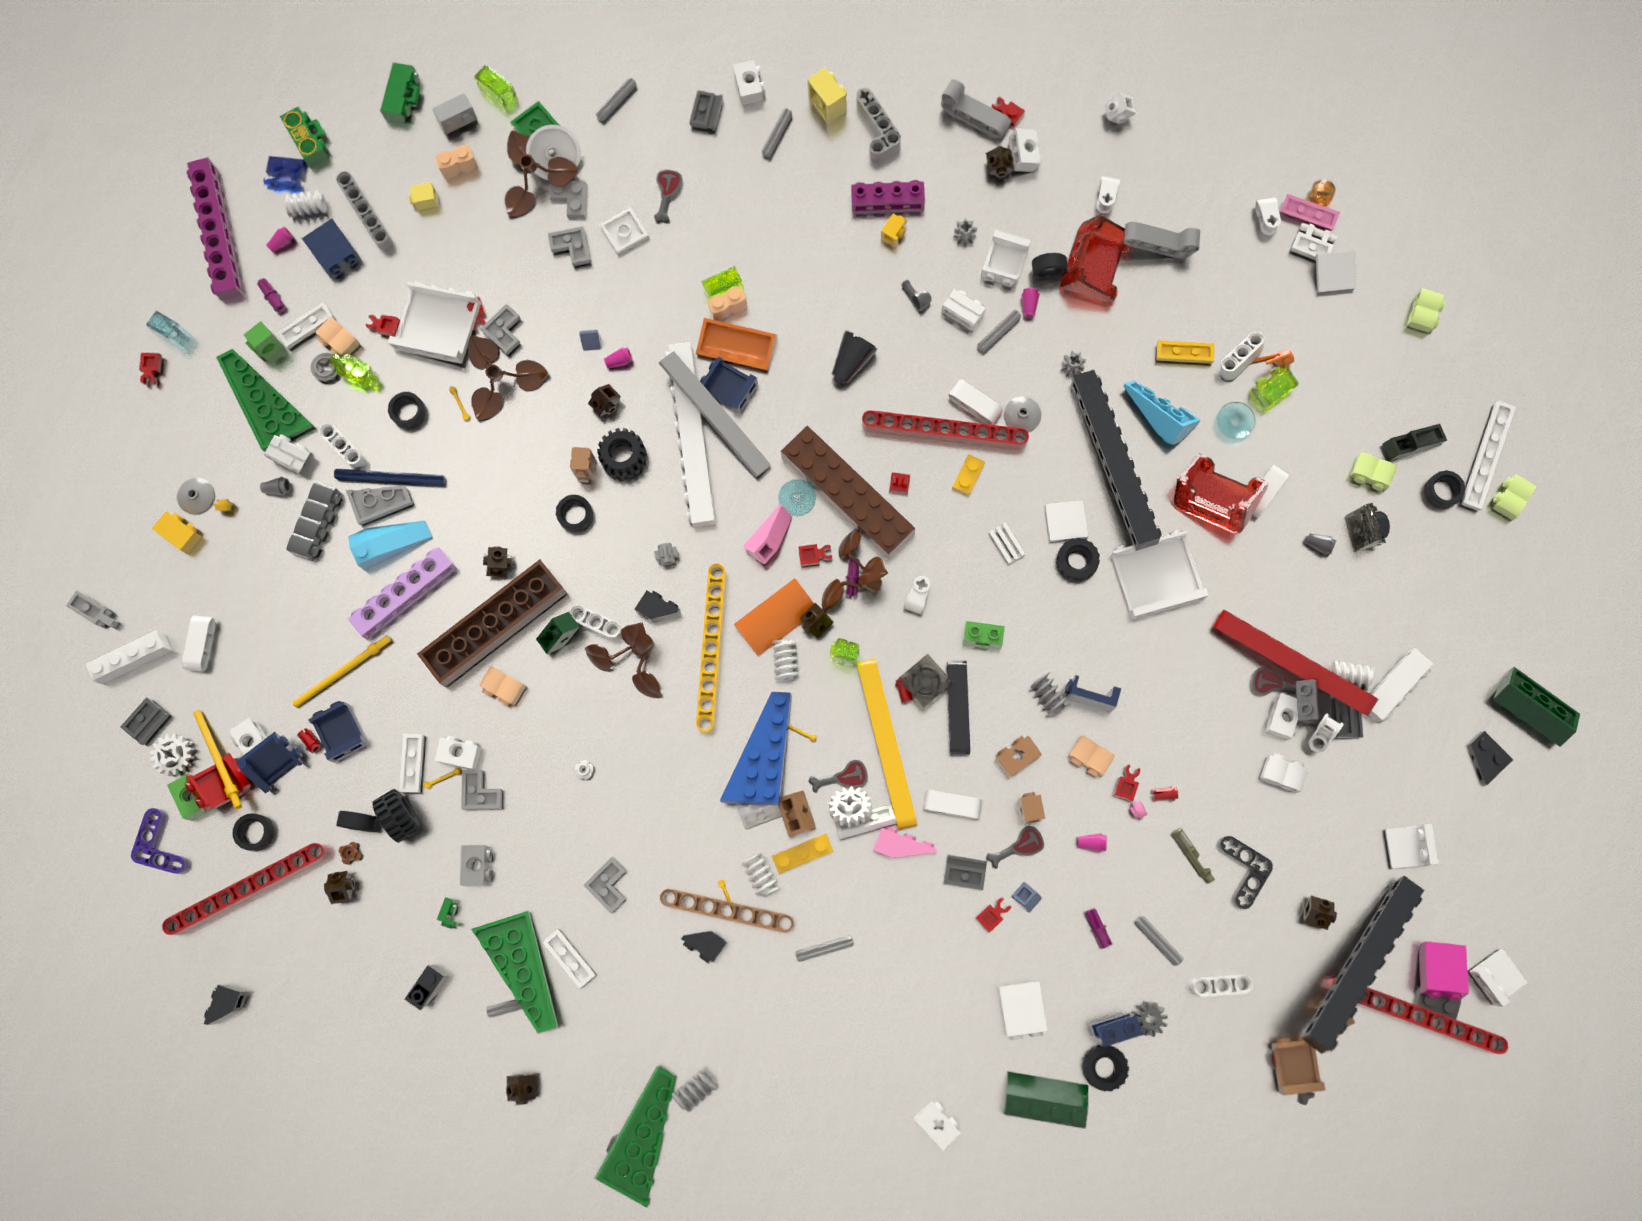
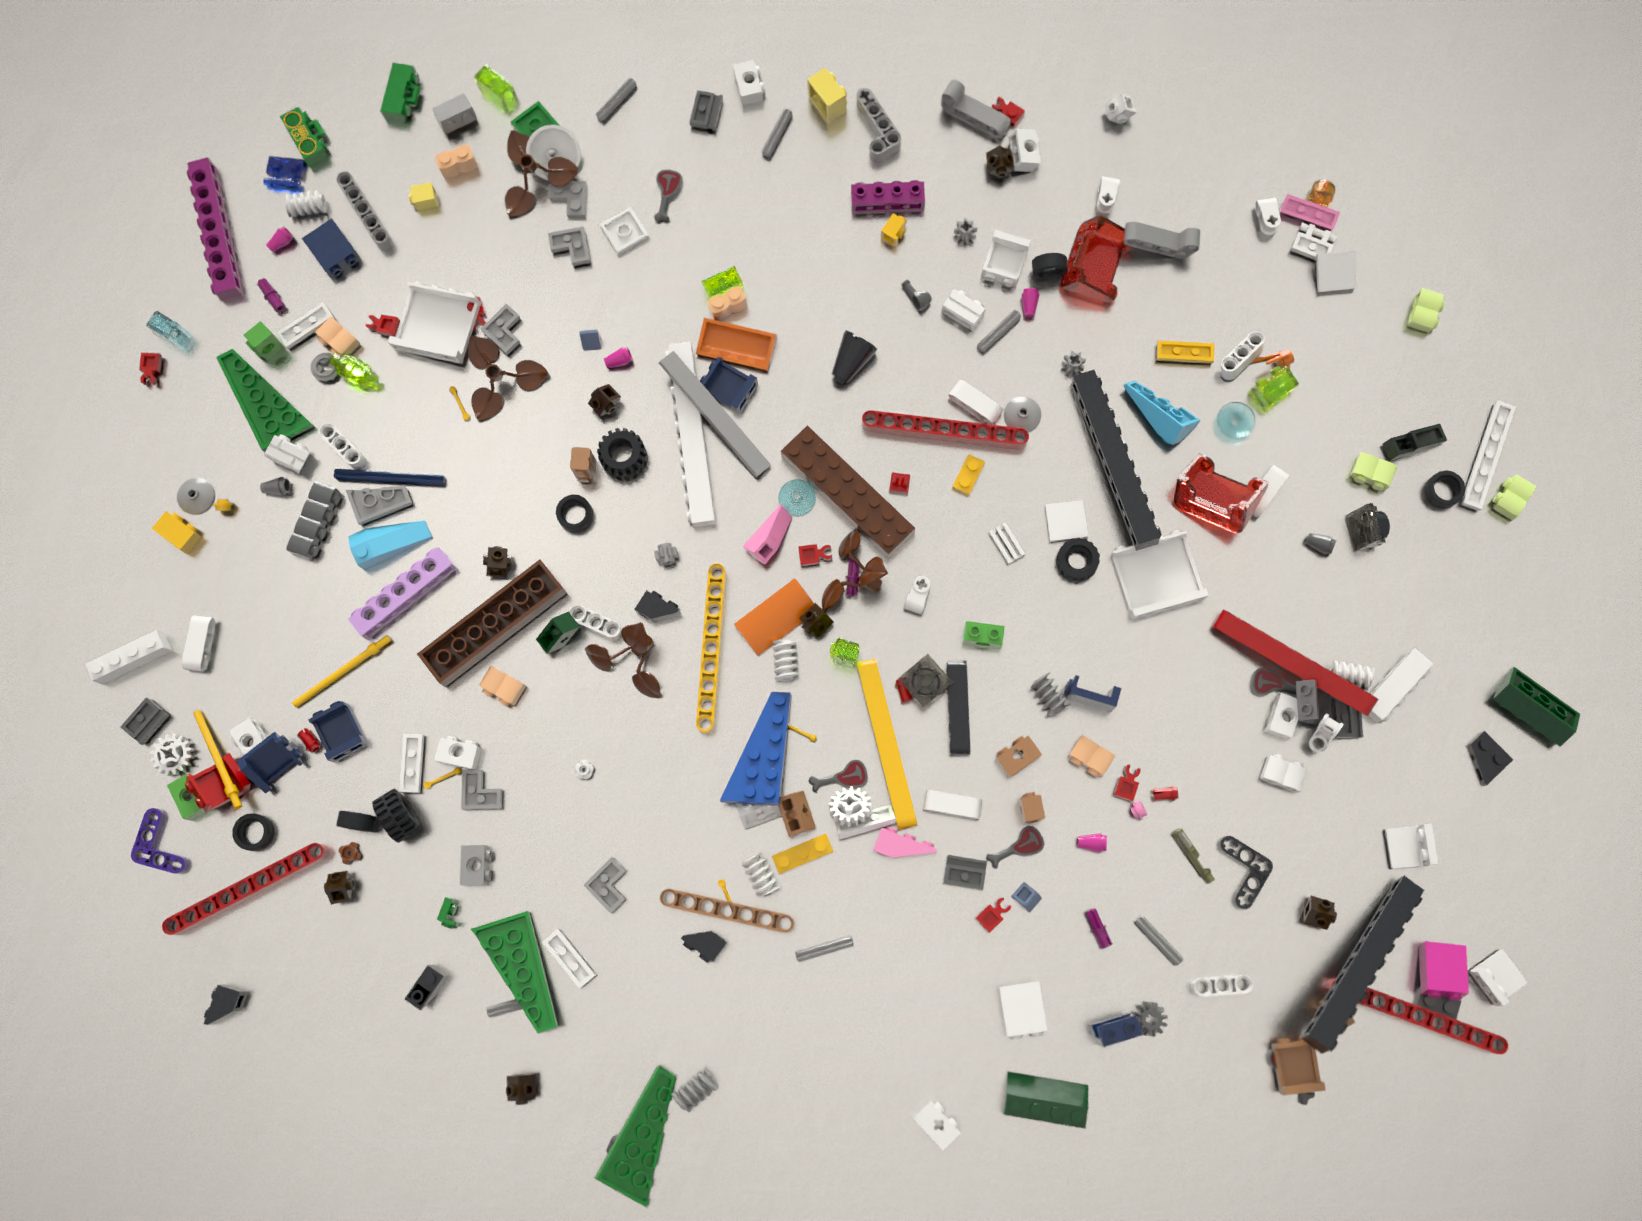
(91, 610): light grey hinge -> none
(411, 423): black tyre -> none
(1094, 1079): black tyre -> none

